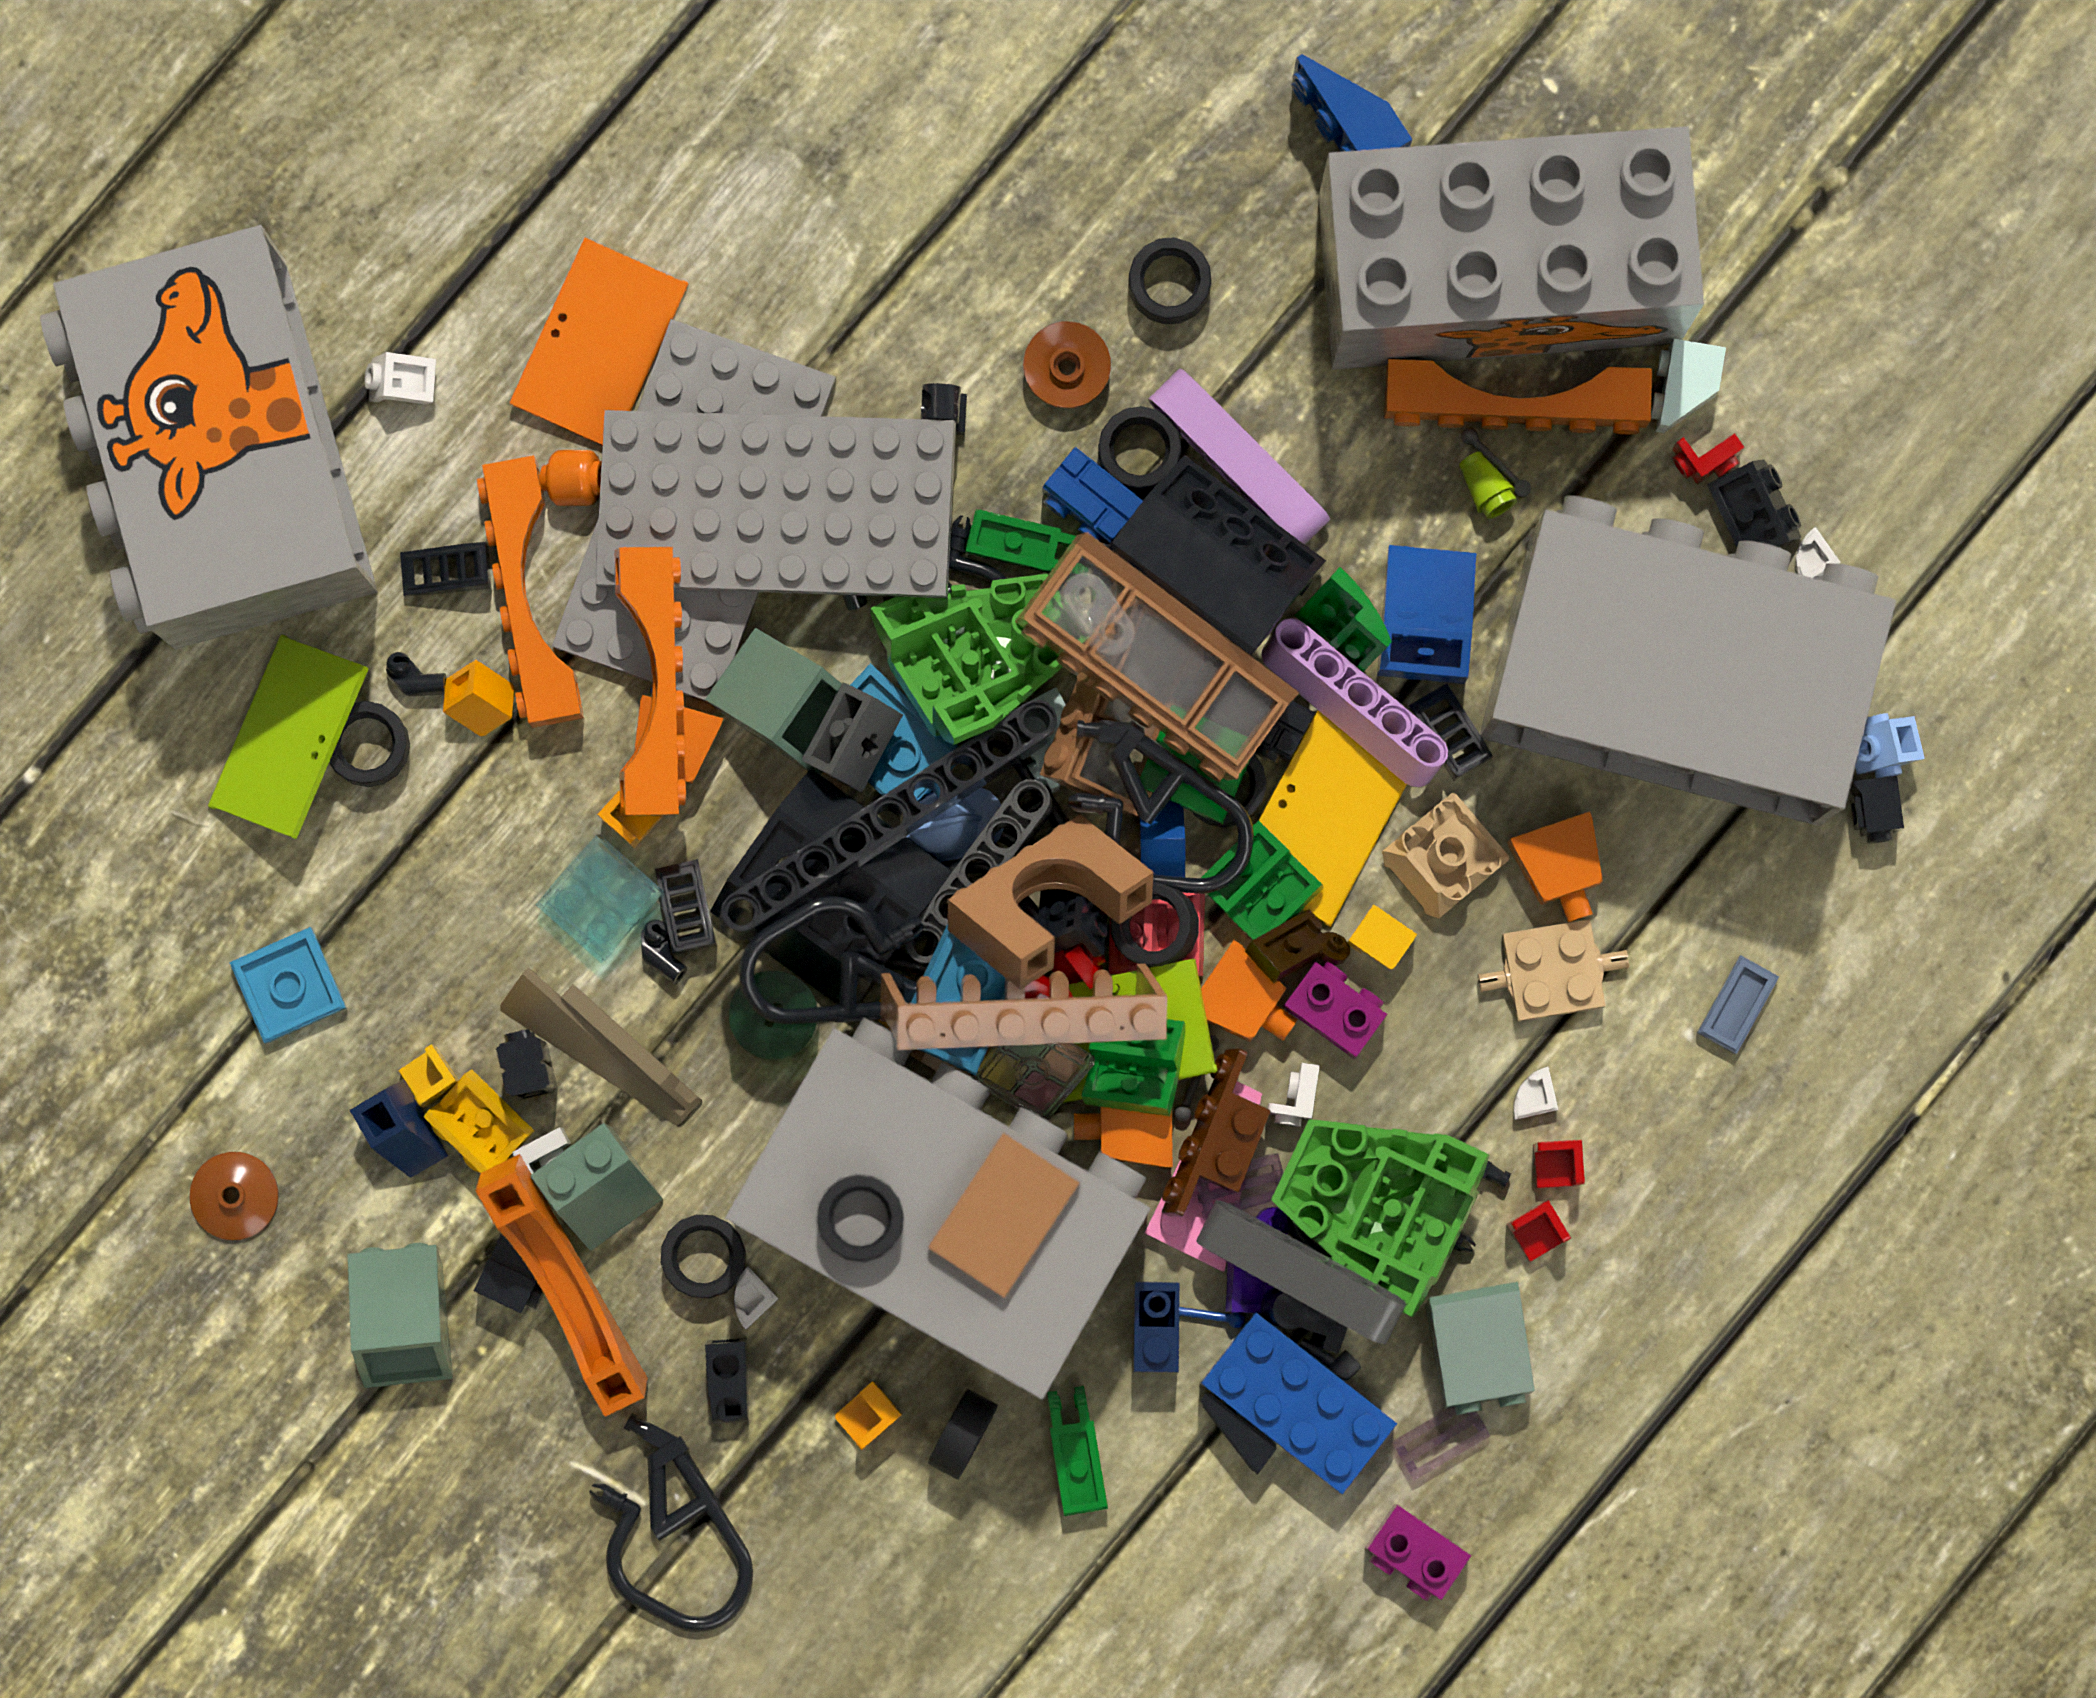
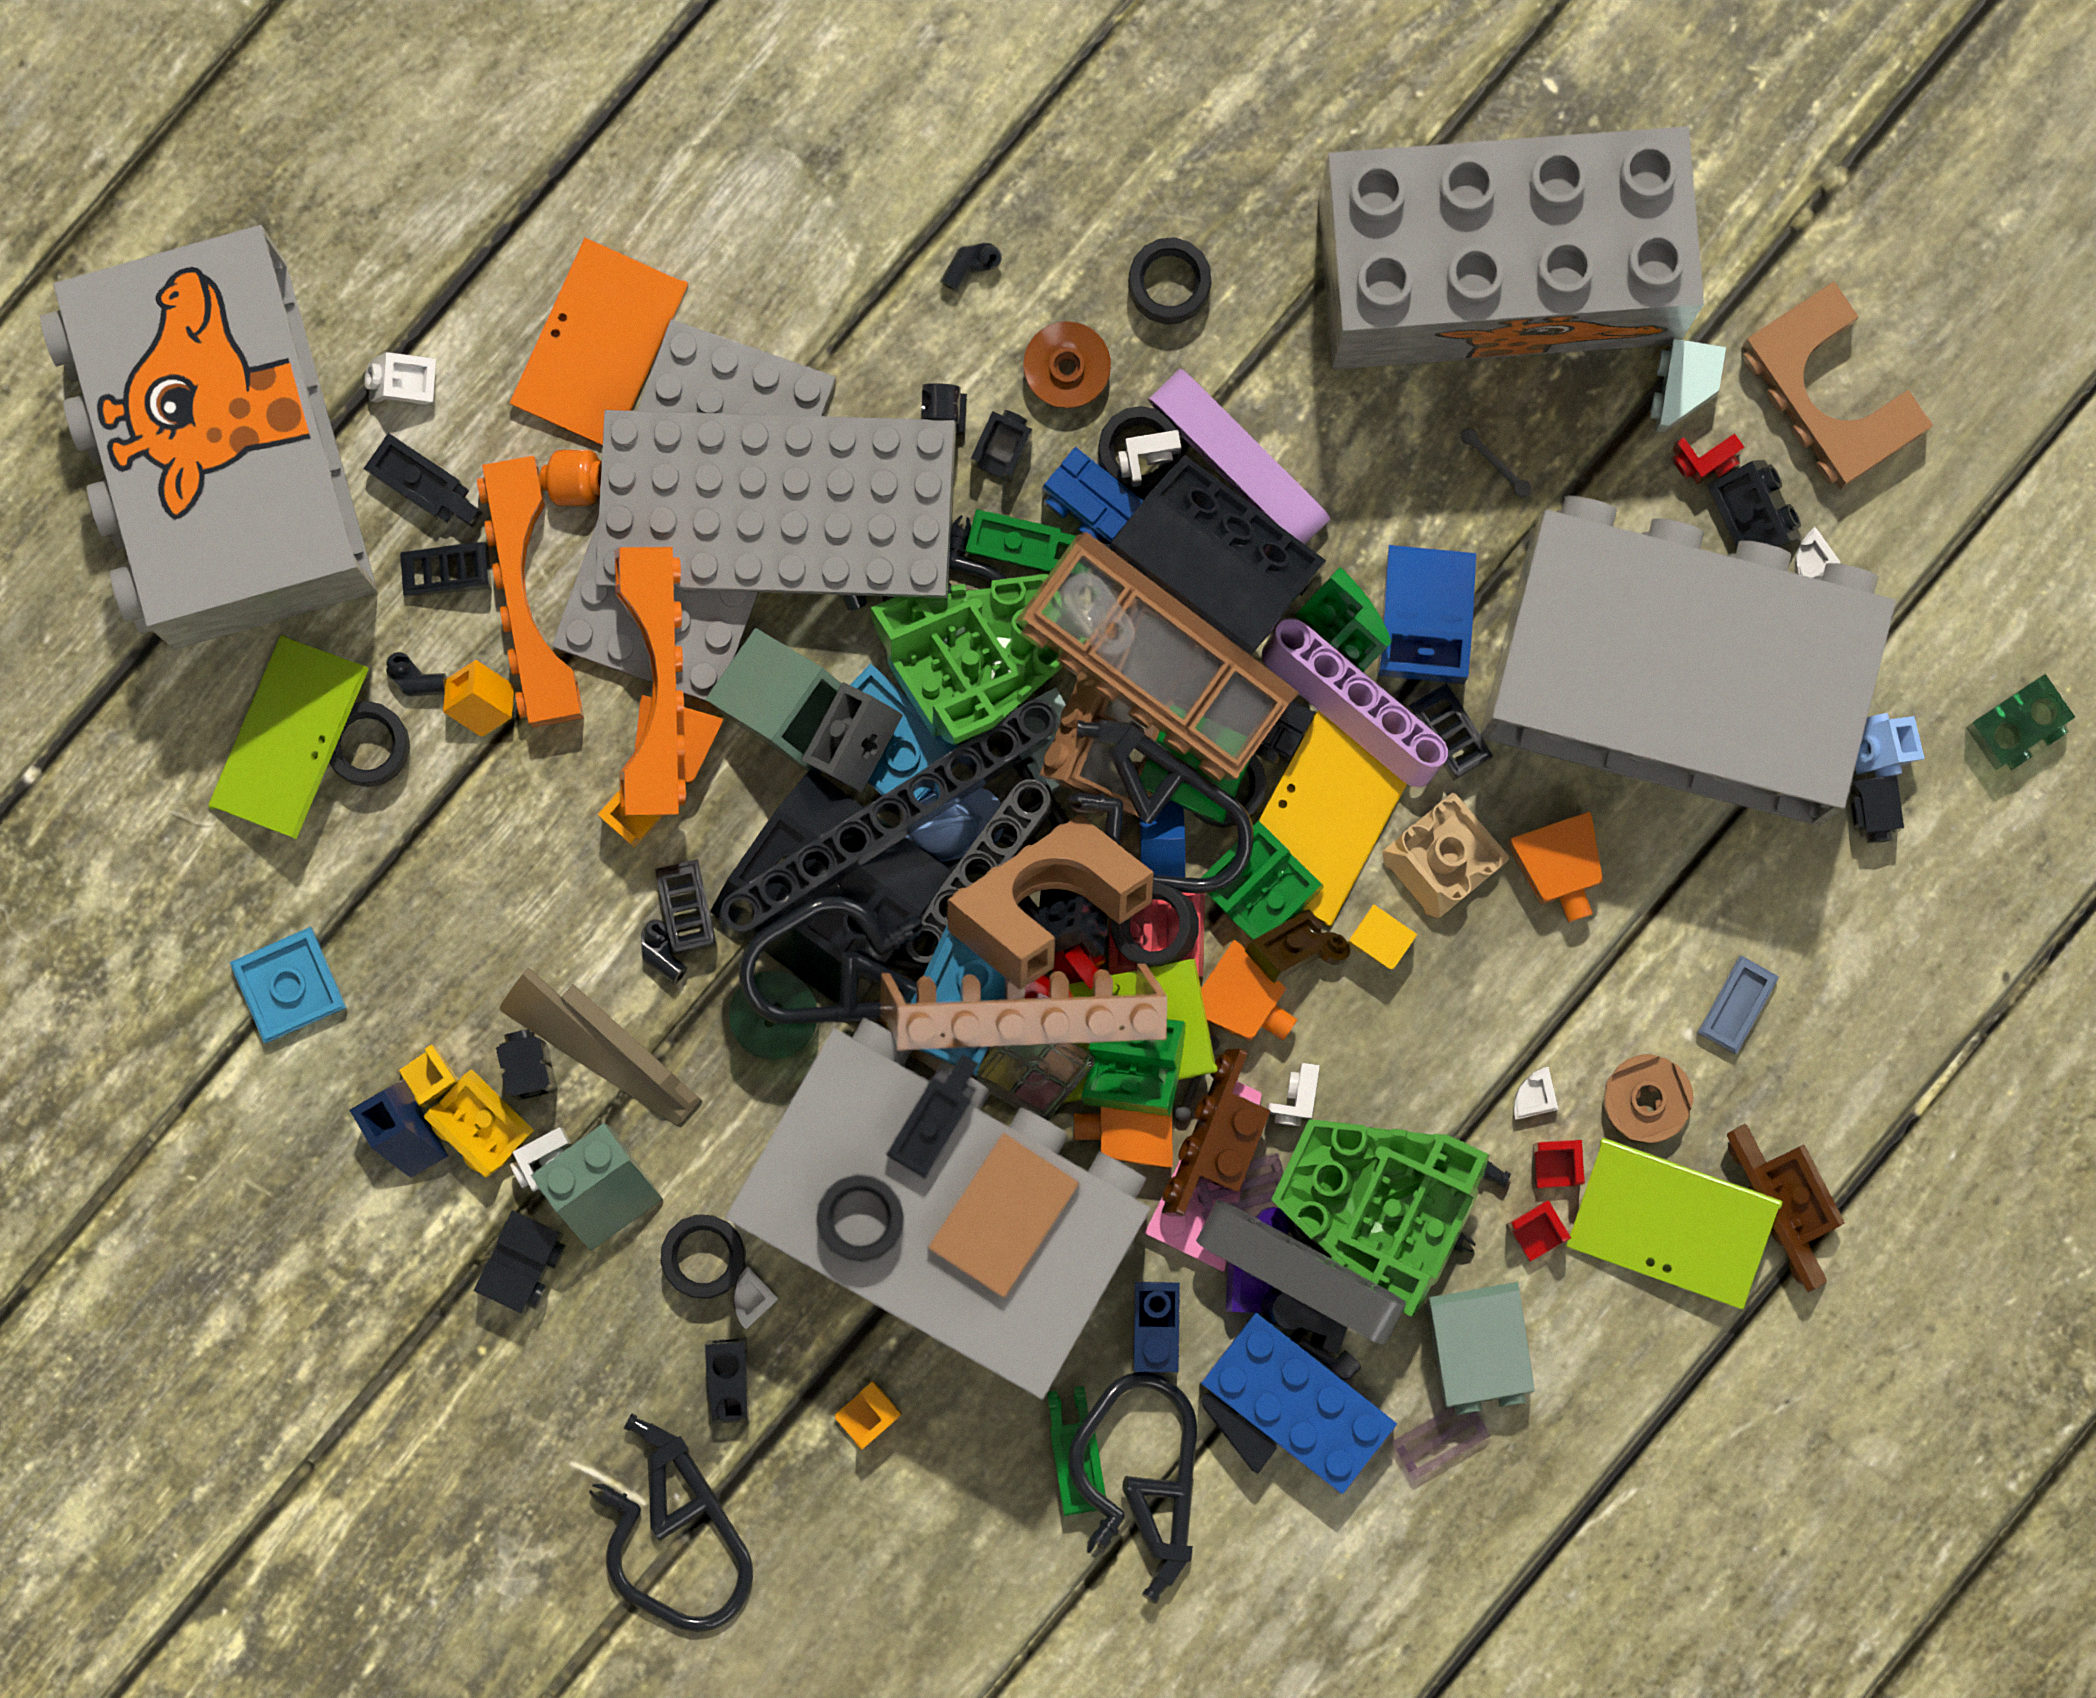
(255, 1204): dark orange dish -> none
(399, 1315): sand green slope -> none
(421, 481): none -> black hinge
(537, 1236): orange arch -> none
(599, 898): clear light blue slope -> none
(934, 1118): none -> black hinge
(962, 1434): black tyre -> none
(970, 260): none -> black arm
(1002, 445): none -> black window
(1154, 448): none -> white bracket
(1173, 1554): none -> black piece
(1235, 1319): blue hinge -> none
(1336, 1009): magenta brick -> none
(1347, 111): blue slope -> none
(1417, 1552): magenta brick -> none
(1426, 392): orange arch -> none
(1487, 486): lime cone -> none
(1553, 970): tan plate -> none
(1658, 1075): none -> medium nougat plate
(1675, 1221): none -> lime container
(1806, 1202): none -> reddish brown bracket
(1843, 447): none -> medium nougat arch
(2016, 716): none -> clear green brick

